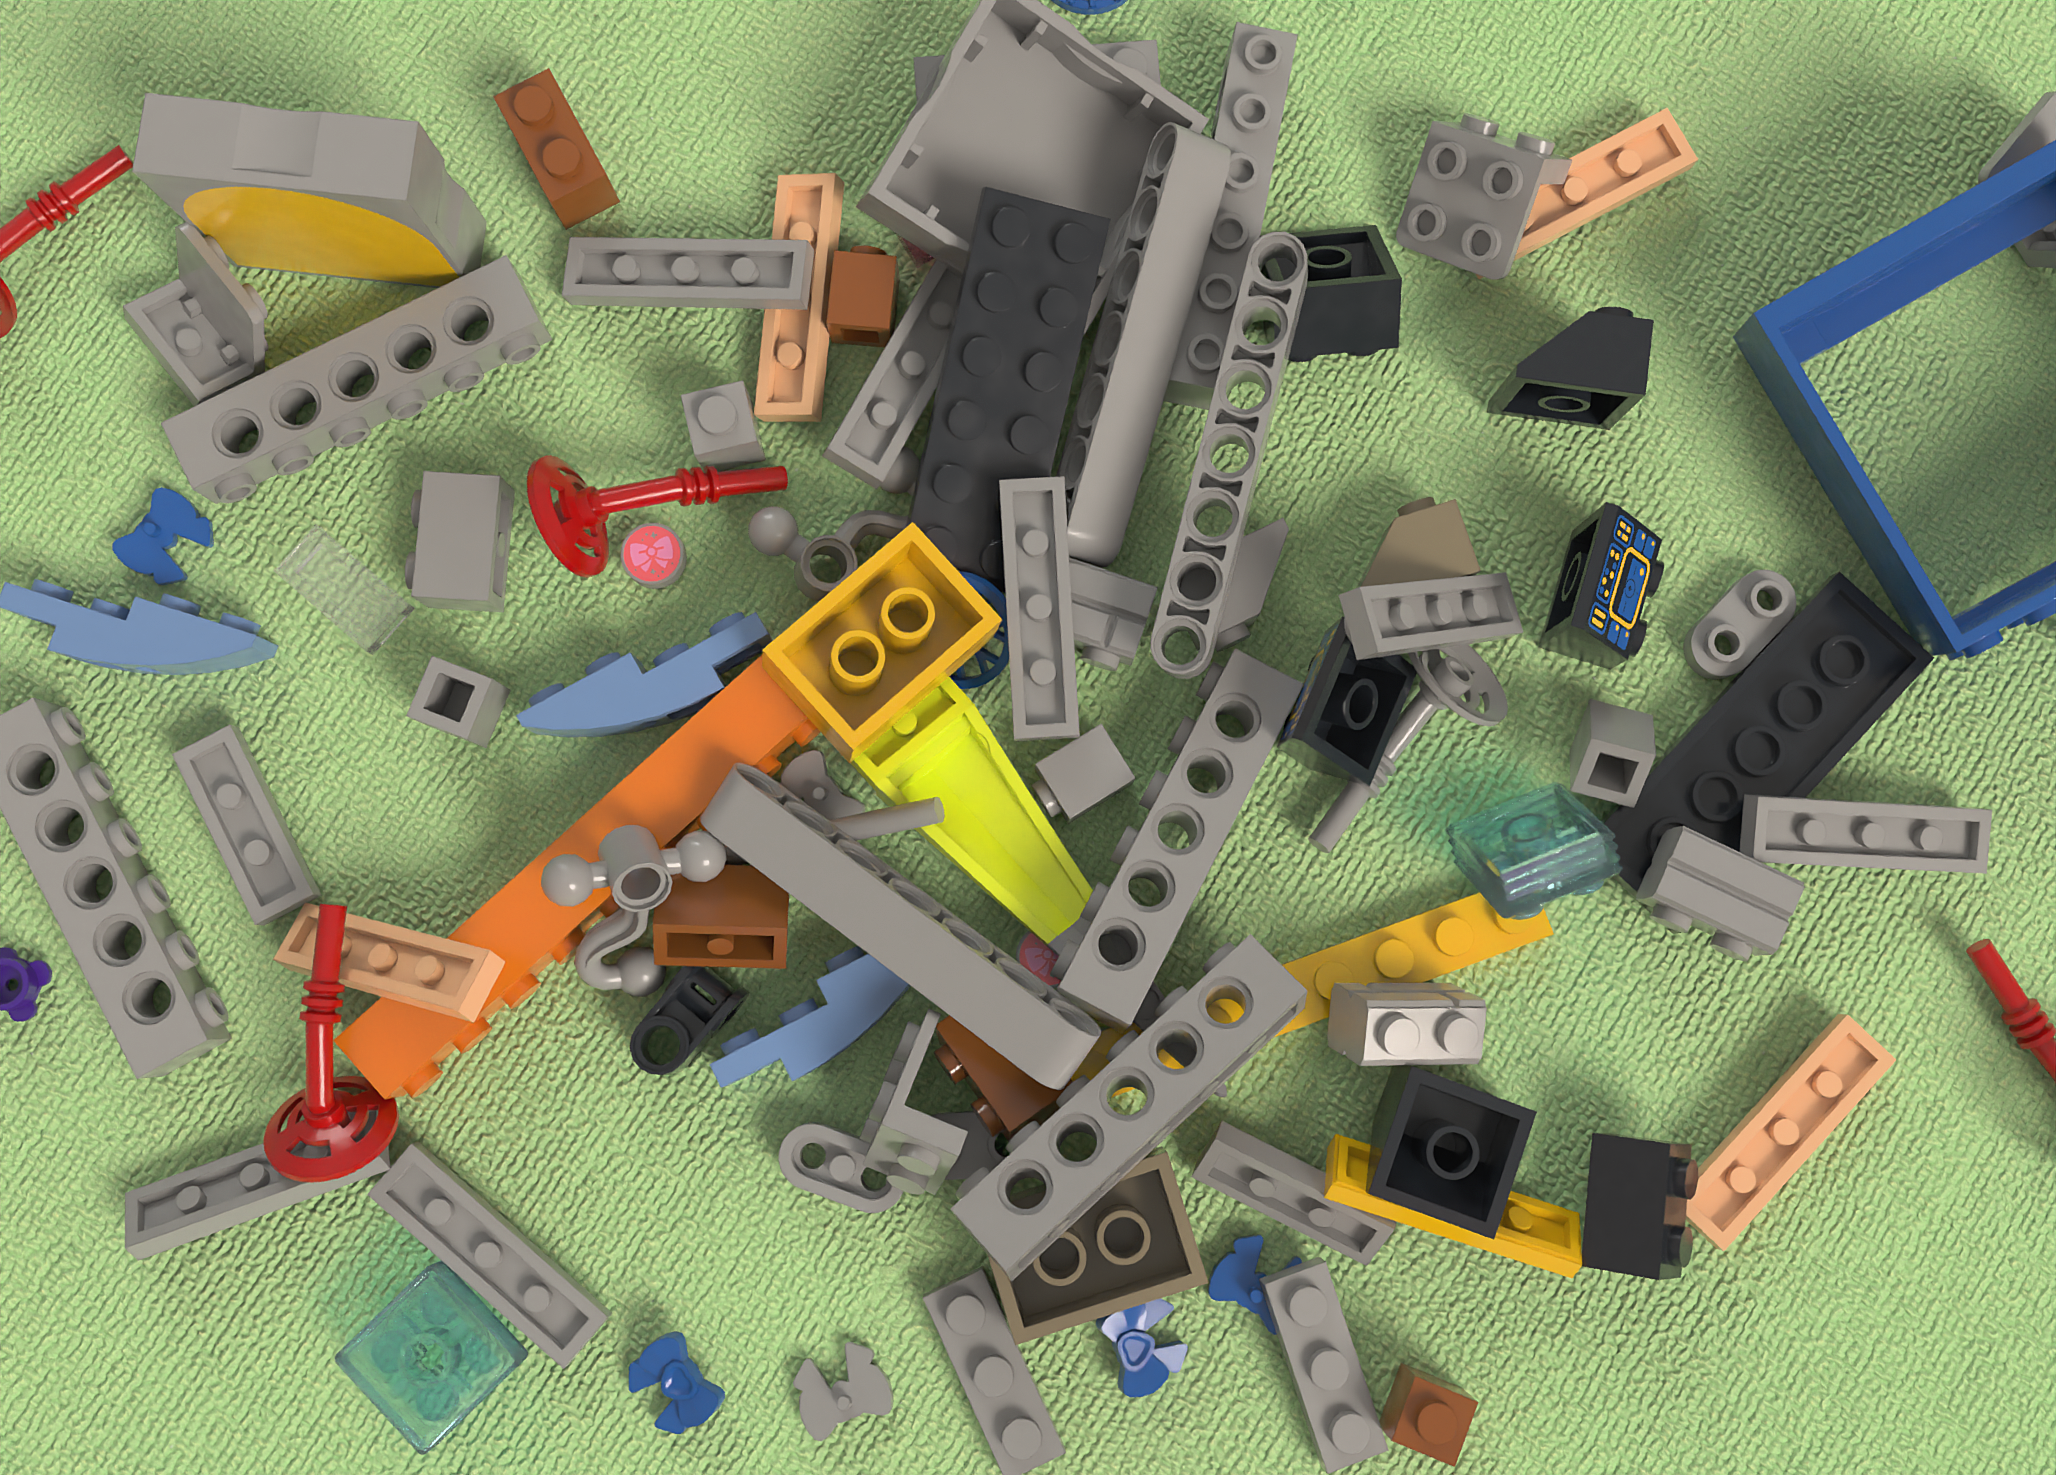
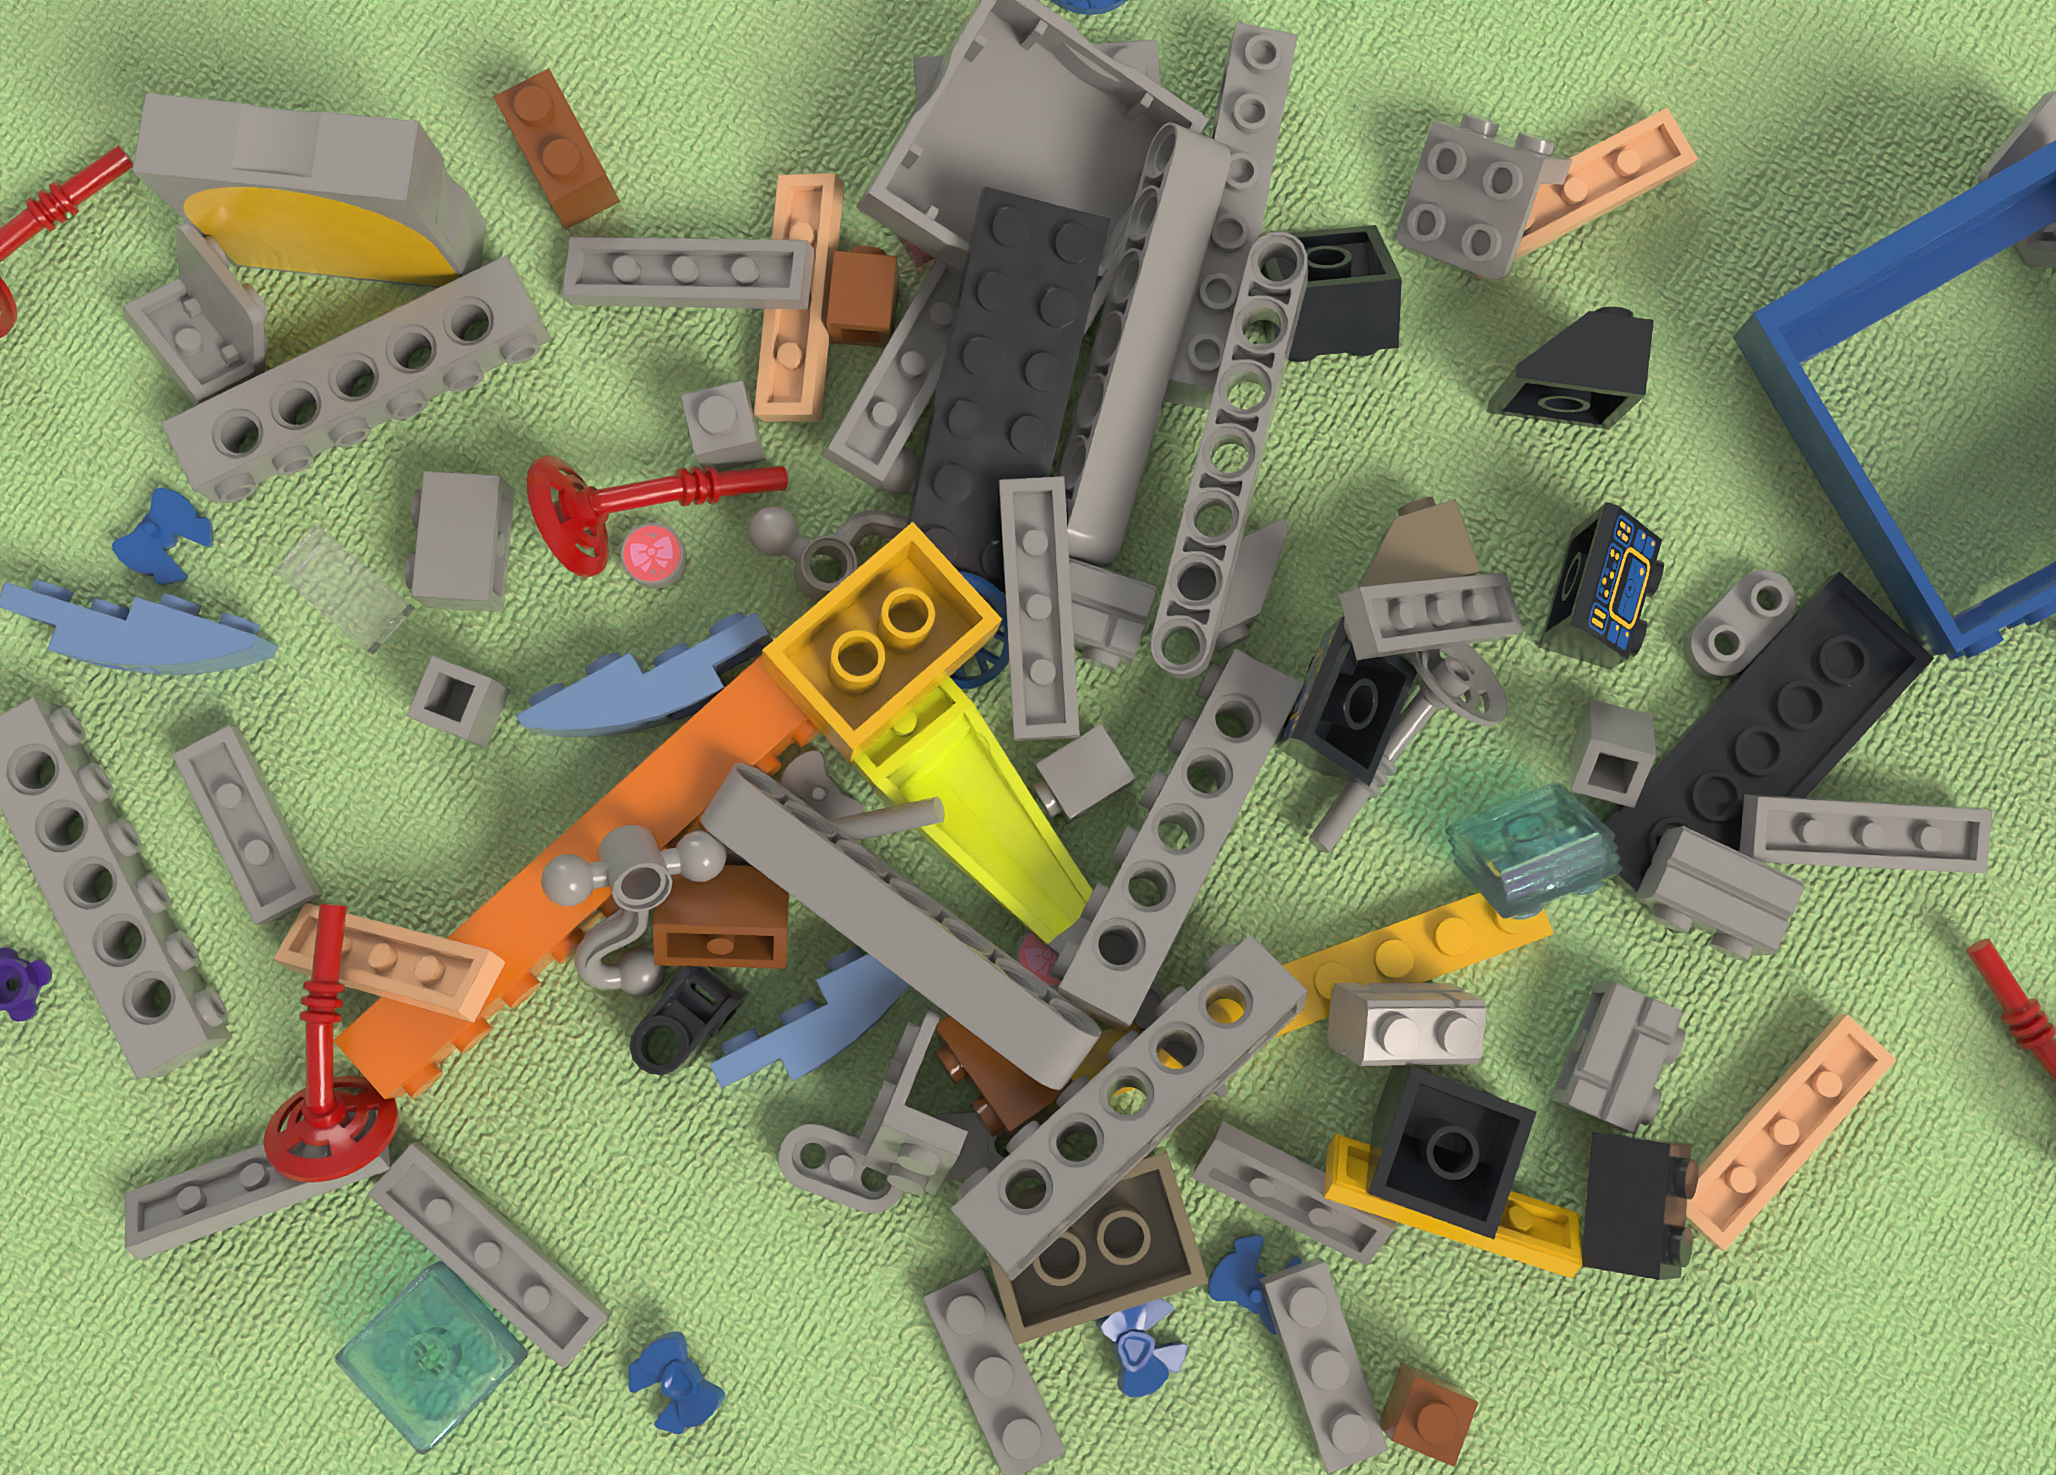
(864, 1392): light grey piece -> none
(1619, 1057): none -> light grey brick

